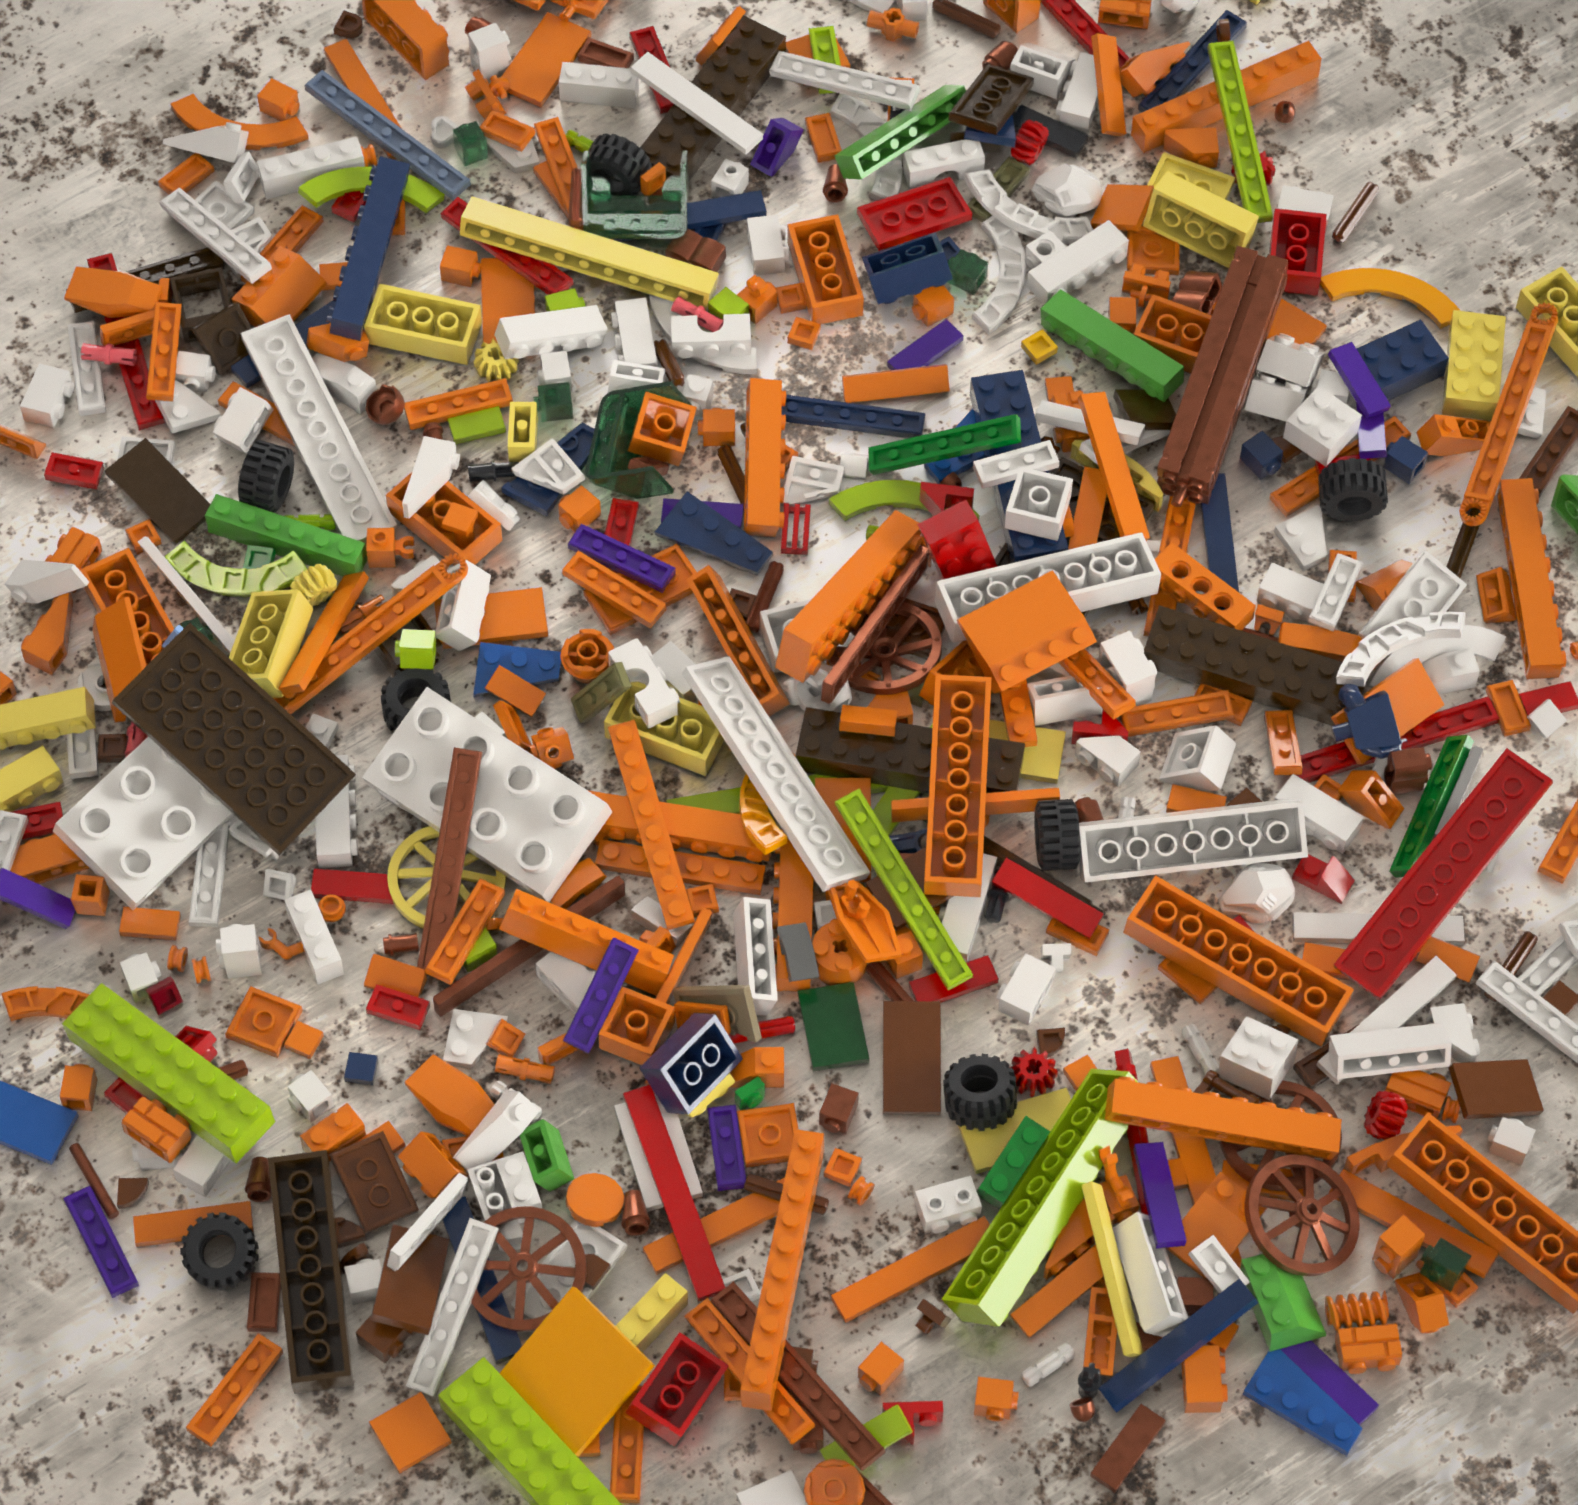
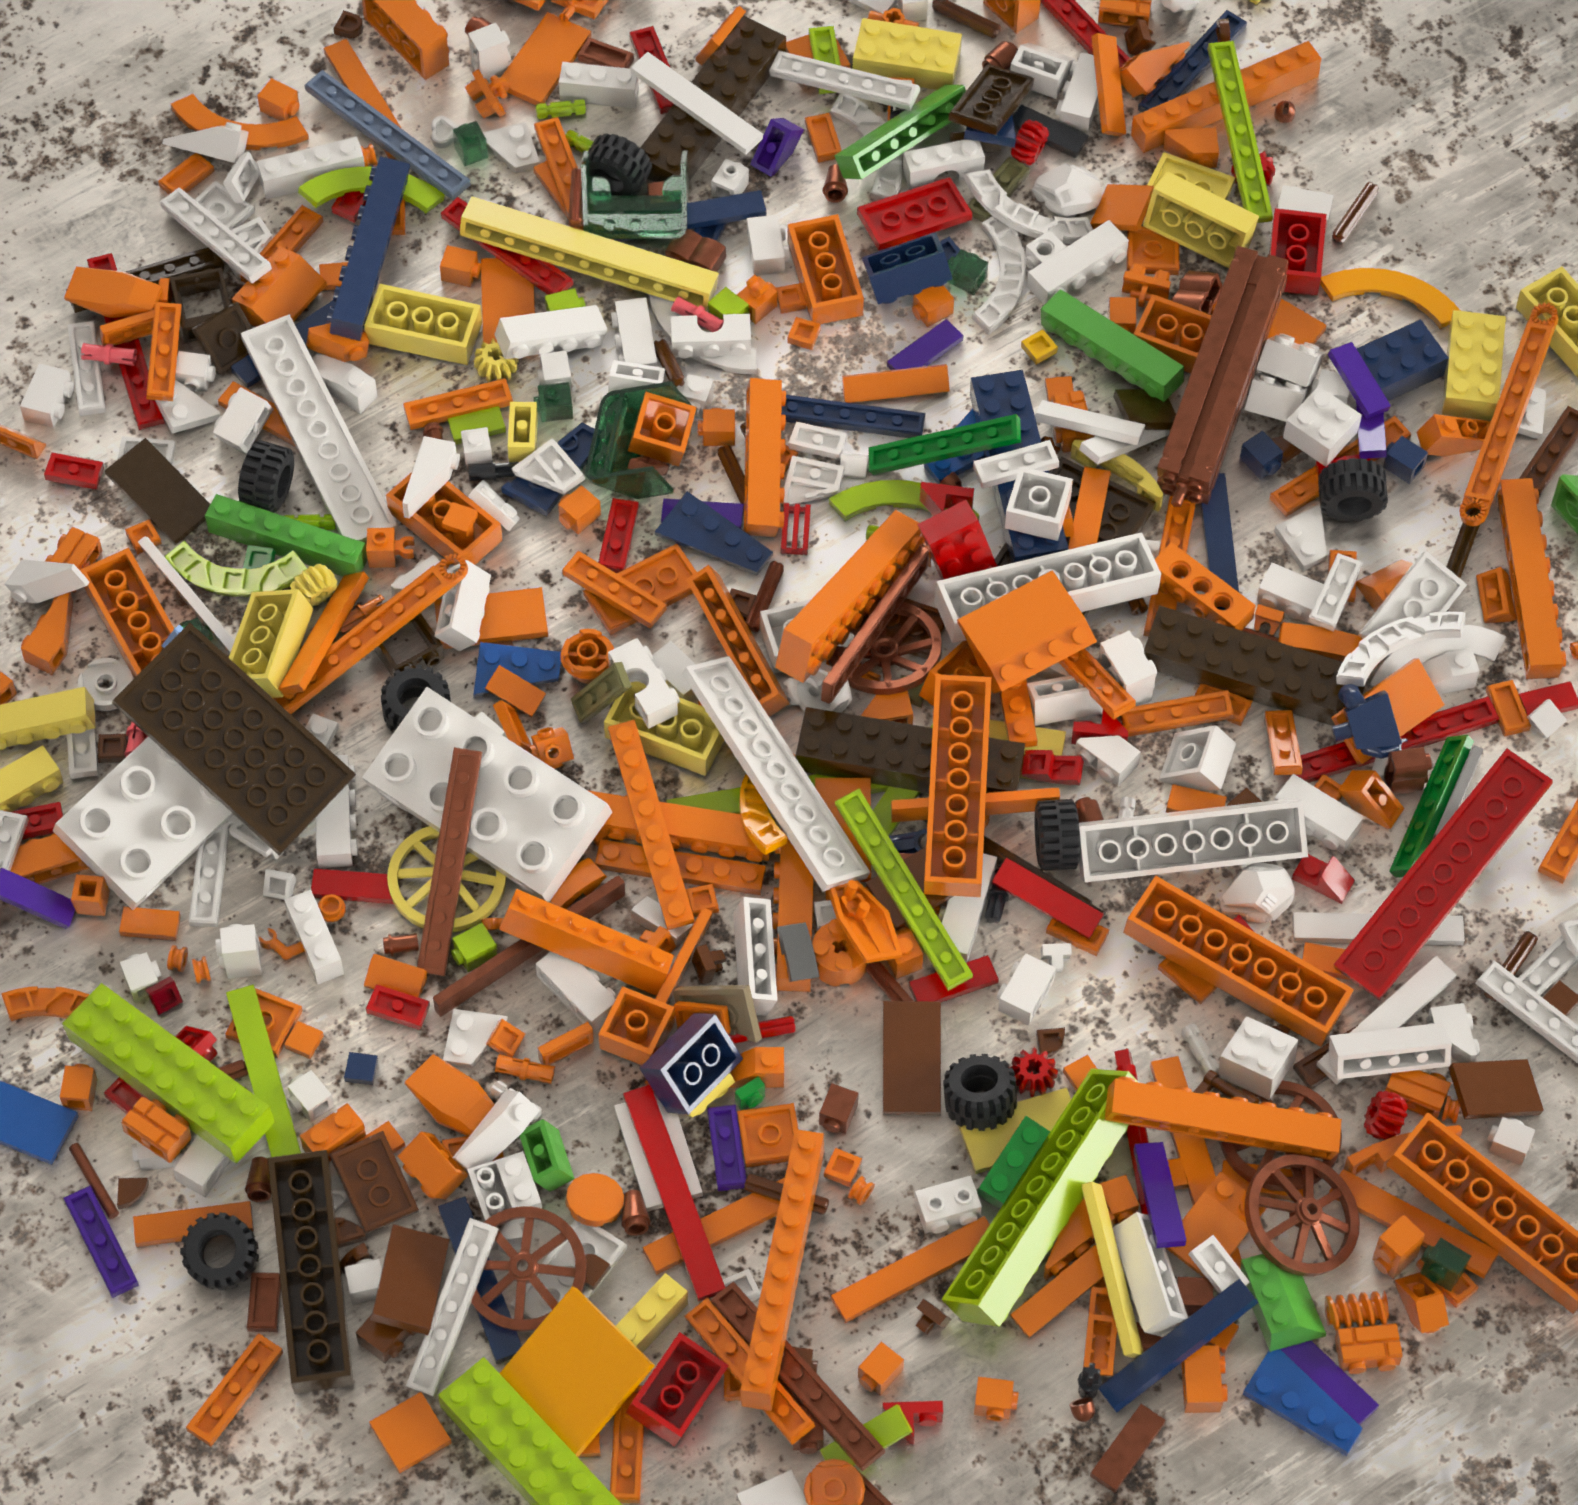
(118, 649): orange slope -> none
(263, 1068): none -> lime tile
(385, 405): copper hair -> none
(416, 649): lime brick -> none
(427, 1222): white tile -> none
(465, 931): orange tile -> none
(476, 446): none -> white brick
(507, 130): orange tile -> none
(560, 109): none -> lime axle
(600, 995): dark purple tile -> none
(622, 558): dark purple tile -> none
(653, 179): orange tile -> none
(707, 963): none -> reddish brown tile
(817, 440): none -> white plate
(833, 1026): dark green tile -> none
(868, 720): orange slope -> none
(908, 52): none -> light yellow brick
(1048, 1364): white axle -> none
(1051, 768): none -> red slope
(1112, 464): orange tile -> none
(1122, 1192): orange arm -> none
(1139, 37): none -> reddish brown tile
(1457, 959): orange tile -> none

